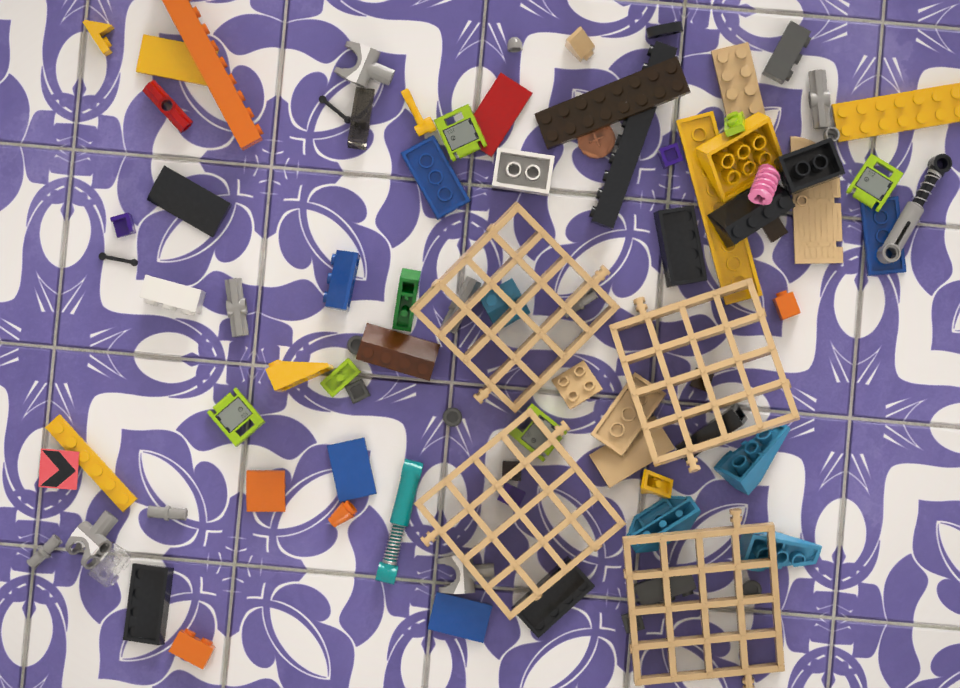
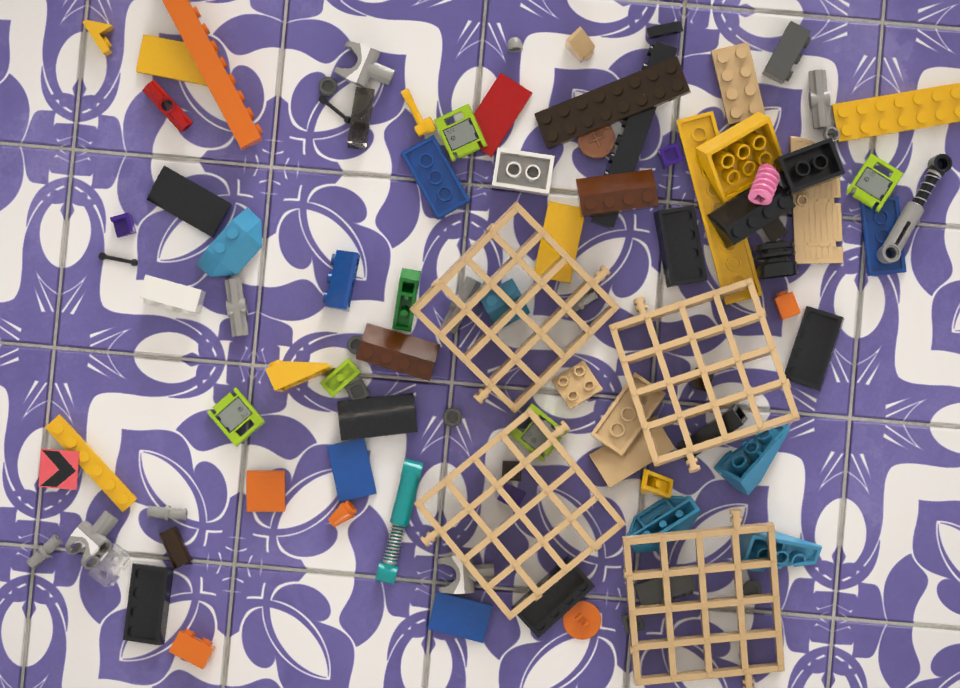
(175, 547): none -> dark brown brick
(233, 246): none -> dark azure wedge
(328, 86): none -> dark grey tile
(377, 416): none -> black slope
(565, 227): none -> yellow tile
(582, 620): none -> orange piece
(617, 193): none -> reddish brown slope
(734, 123): lime plate -> none
(776, 259): none -> black wheel
(813, 348): none -> black slope

